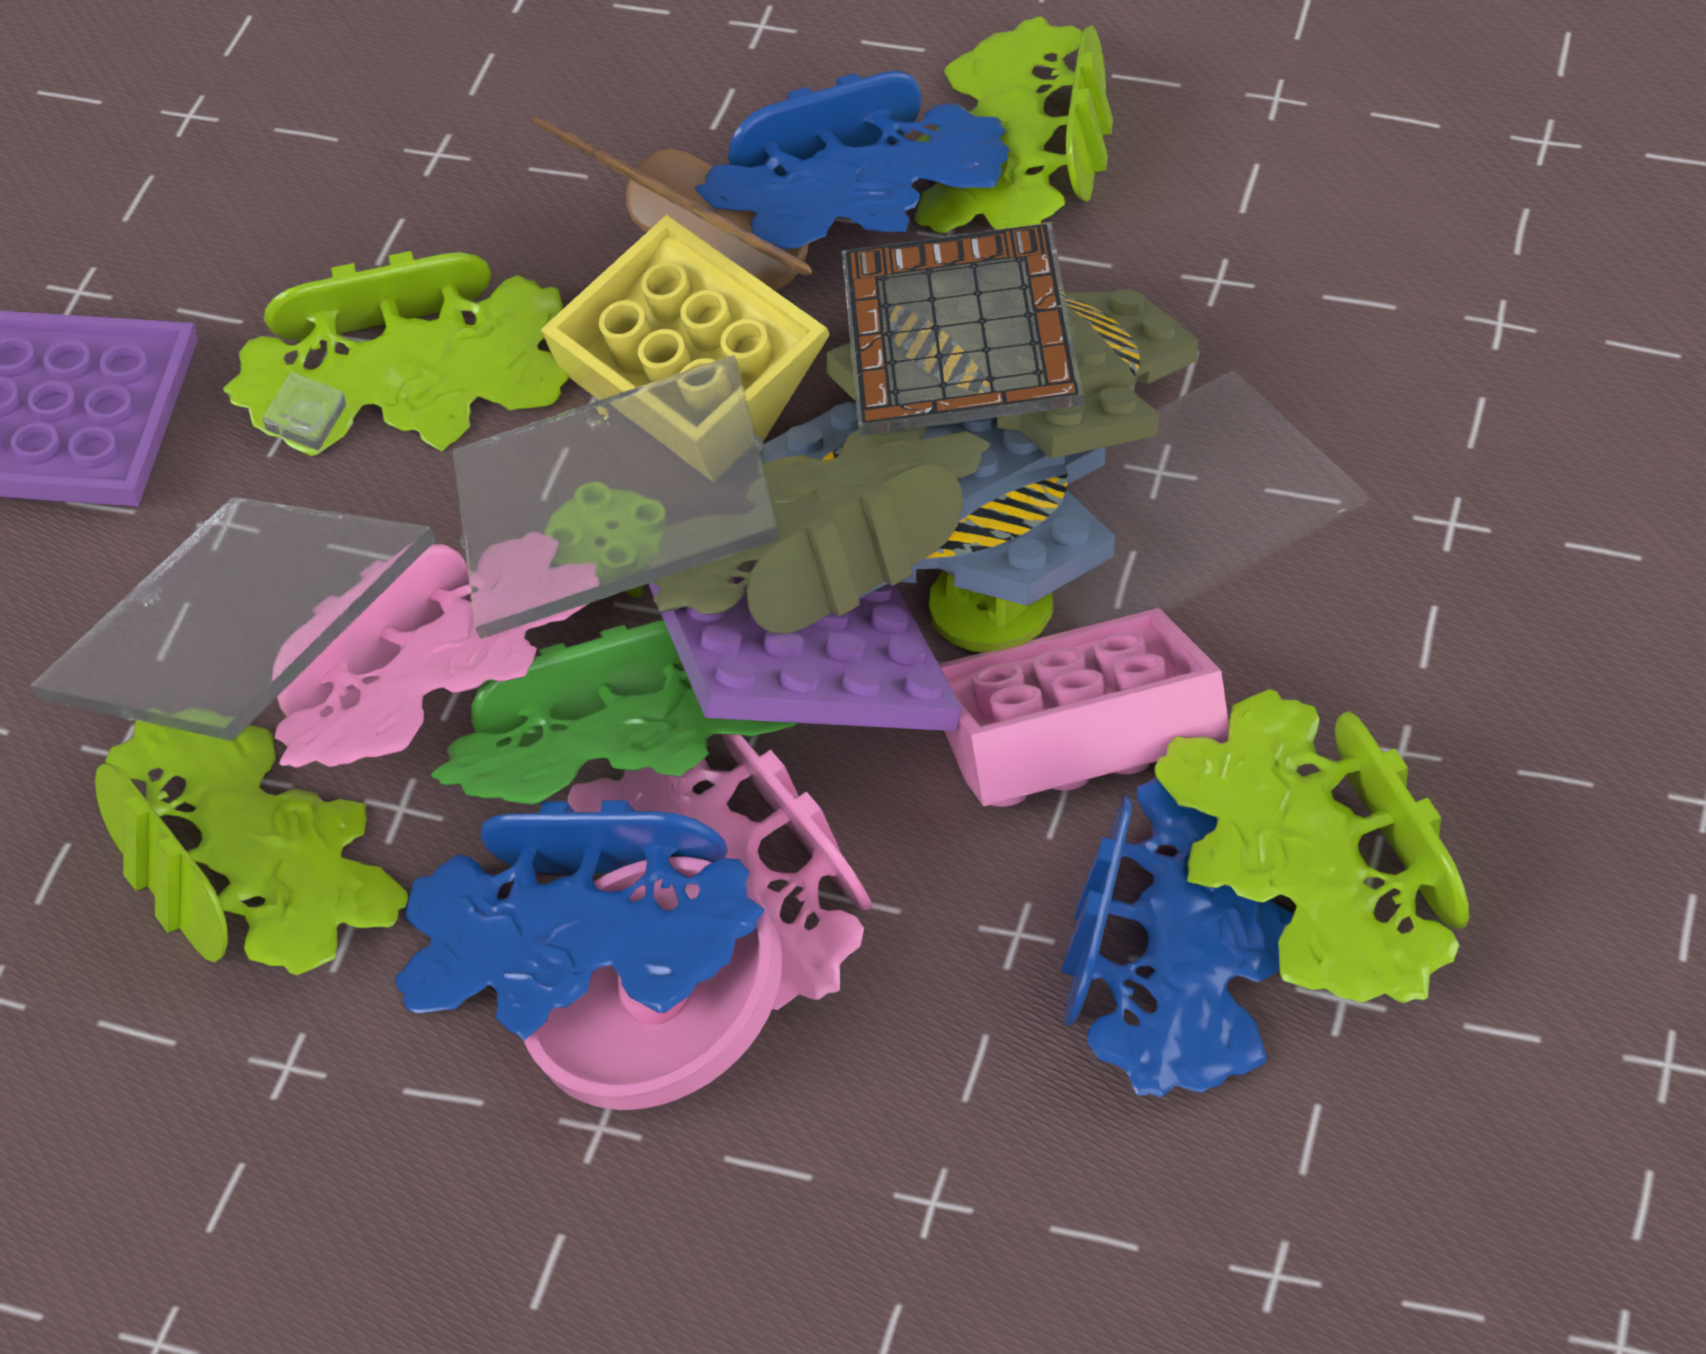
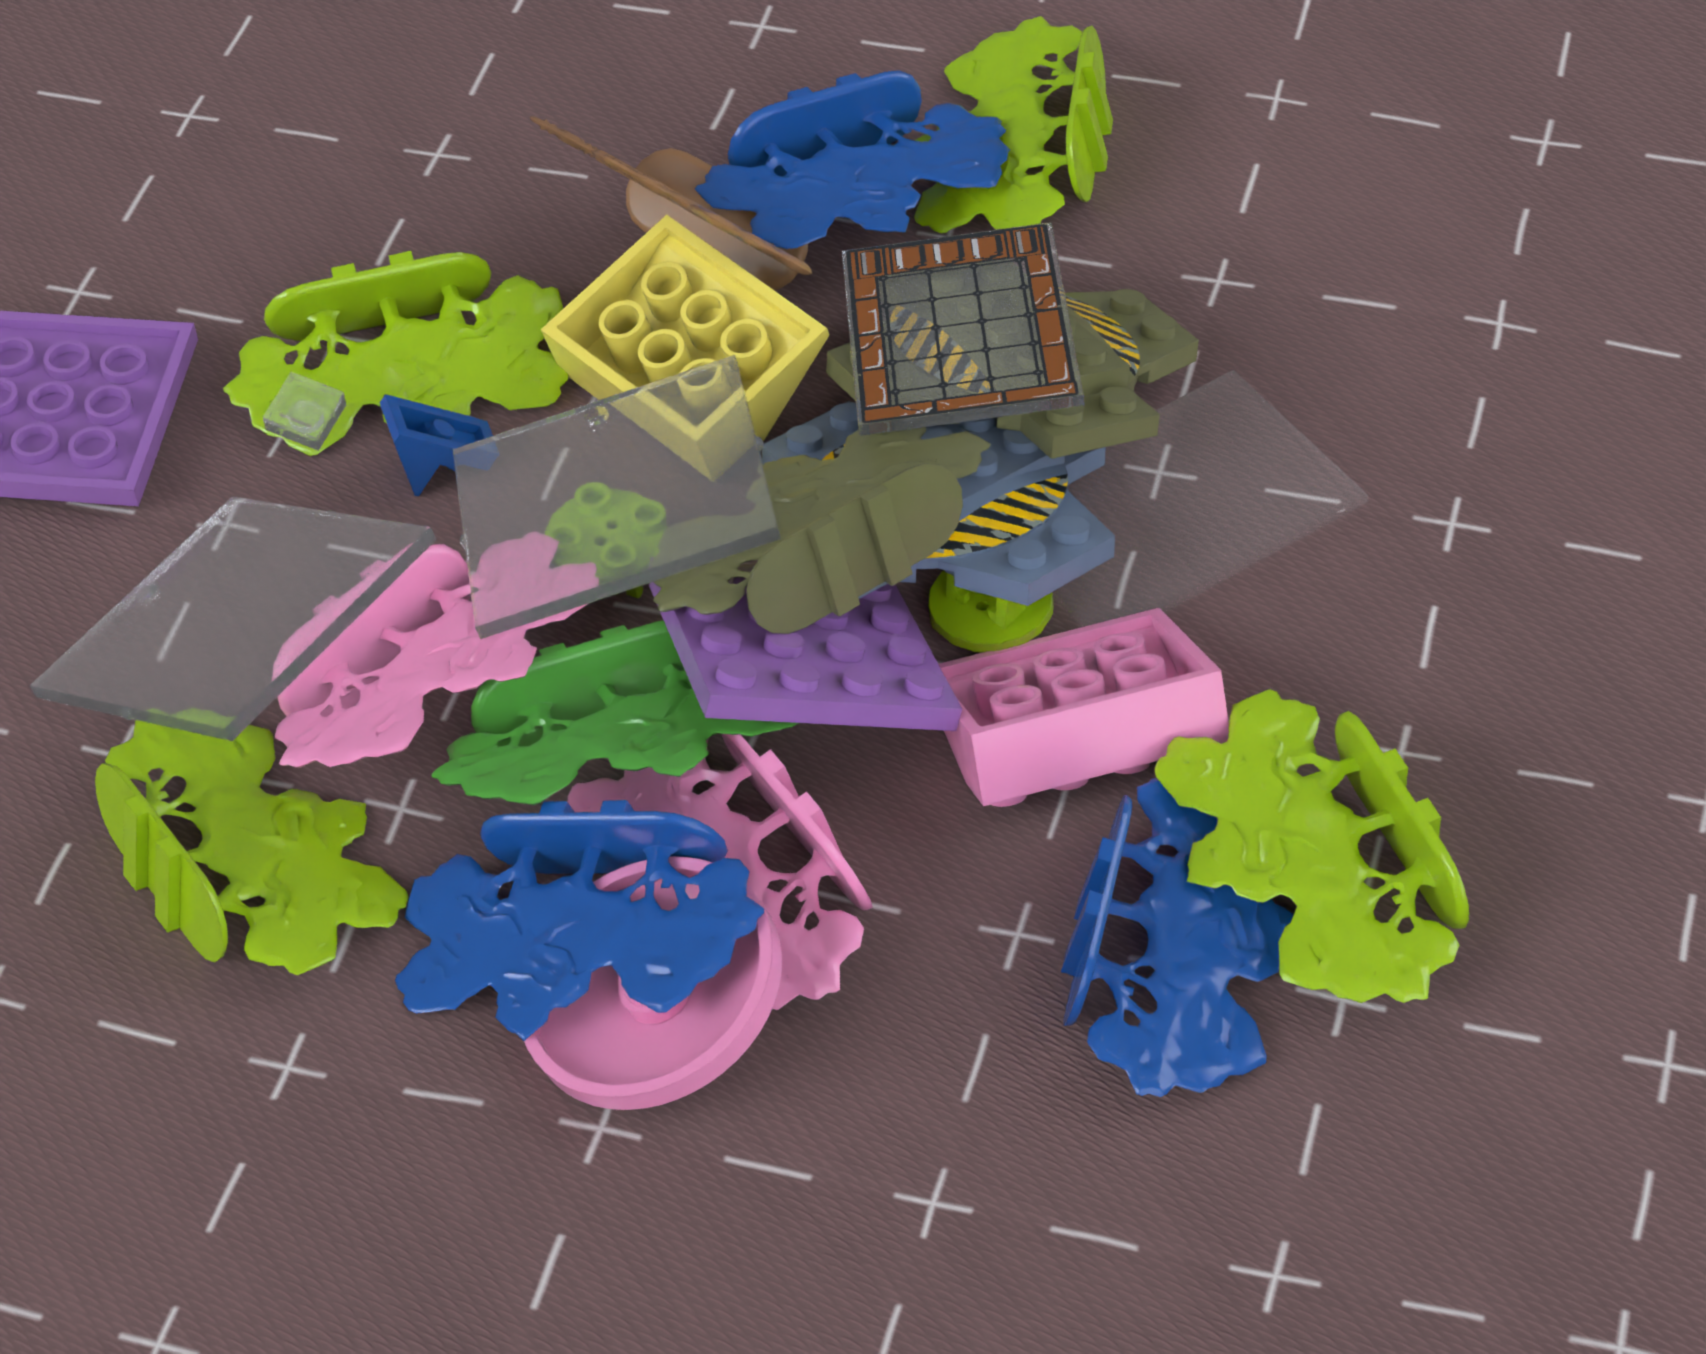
(428, 436): none -> blue slope

